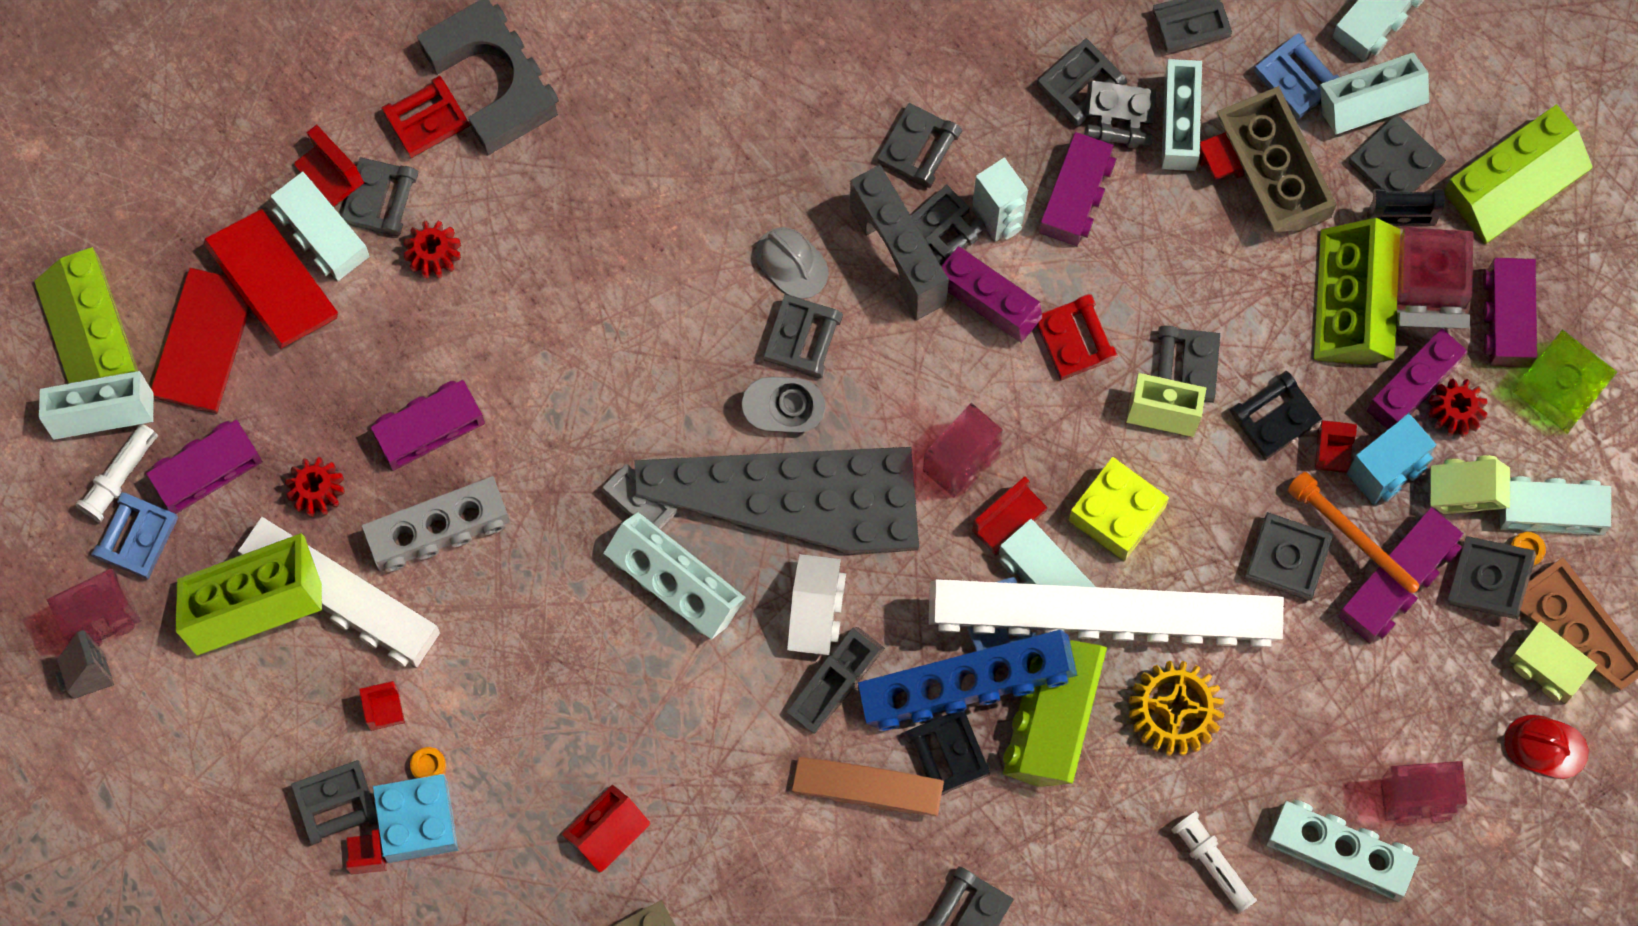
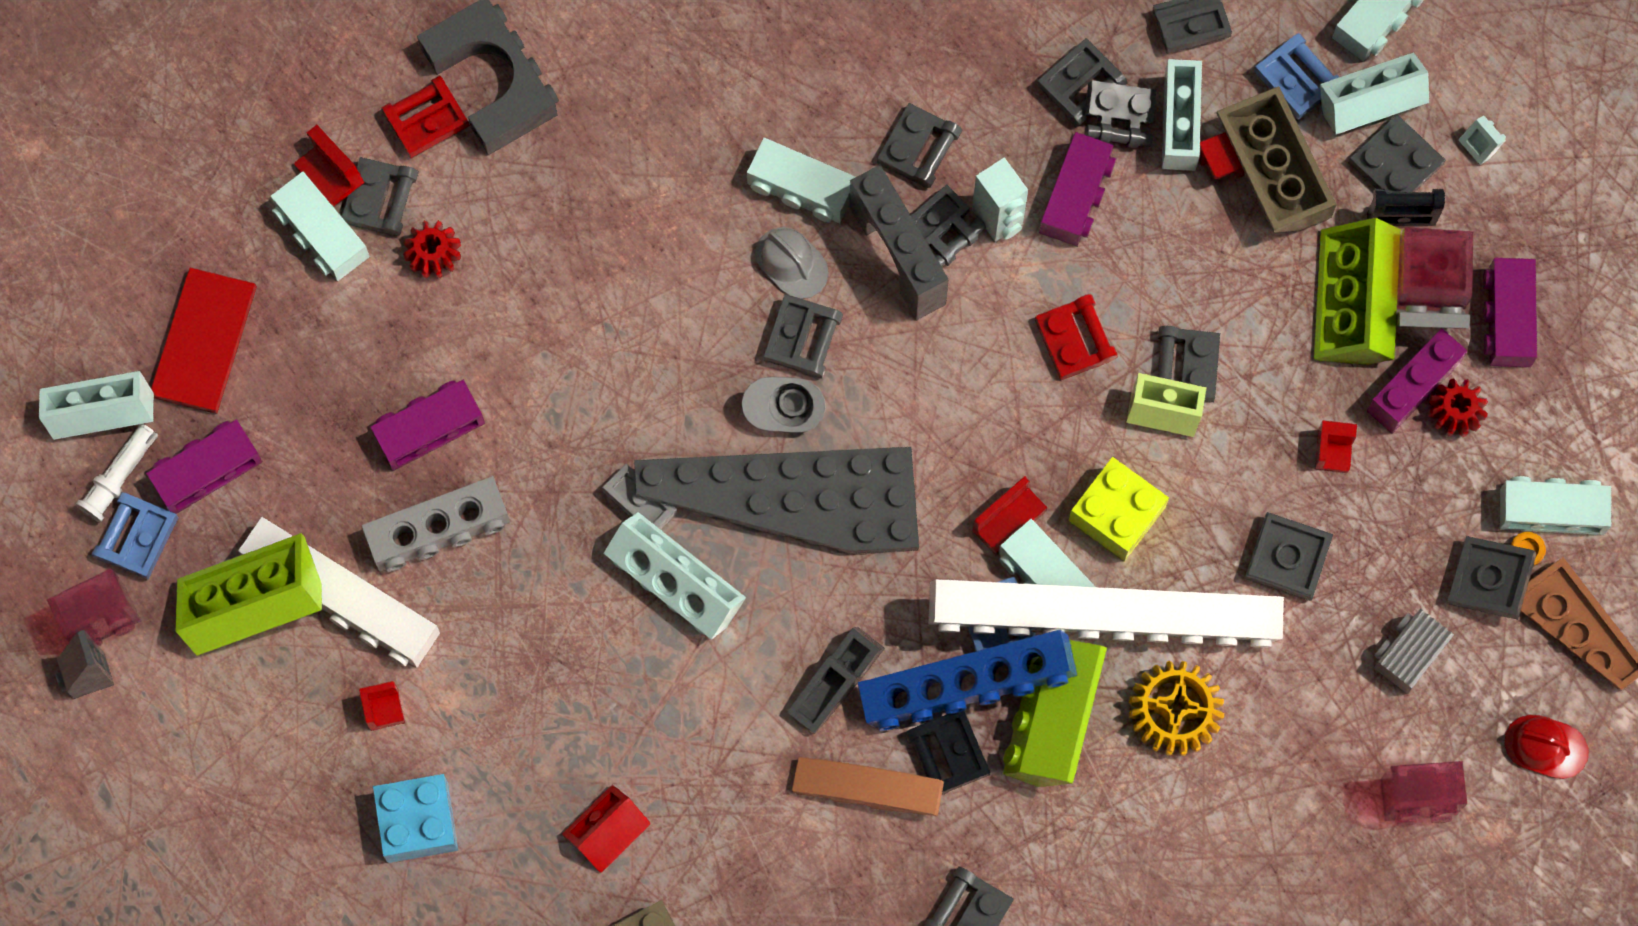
(84, 318): lime slope -> none
(271, 278): red tile -> none
(328, 486): red gear -> none
(330, 791): dark grey plate -> none
(365, 854): red panel -> none
(427, 762): light orange tile -> none
(800, 181): none -> light aqua brick
(815, 599): white brick -> none
(963, 450): clear pink brick -> none
(991, 295): magenta brick -> none
(1204, 848): white pin -> none
(1281, 425): black plate -> none
(1305, 489): orange piece -> none
(1322, 854): light aqua brick -> none
(1391, 459): medium azure brick -> none
(1413, 650): none -> light grey brick
(1418, 554): magenta brick -> none
(1470, 485): yellowish green brick -> none
(1482, 139): none -> light aqua tile
(1519, 174): lime slope -> none
(1552, 663): yellowish green brick -> none
(1565, 381): clear neon green brick -> none

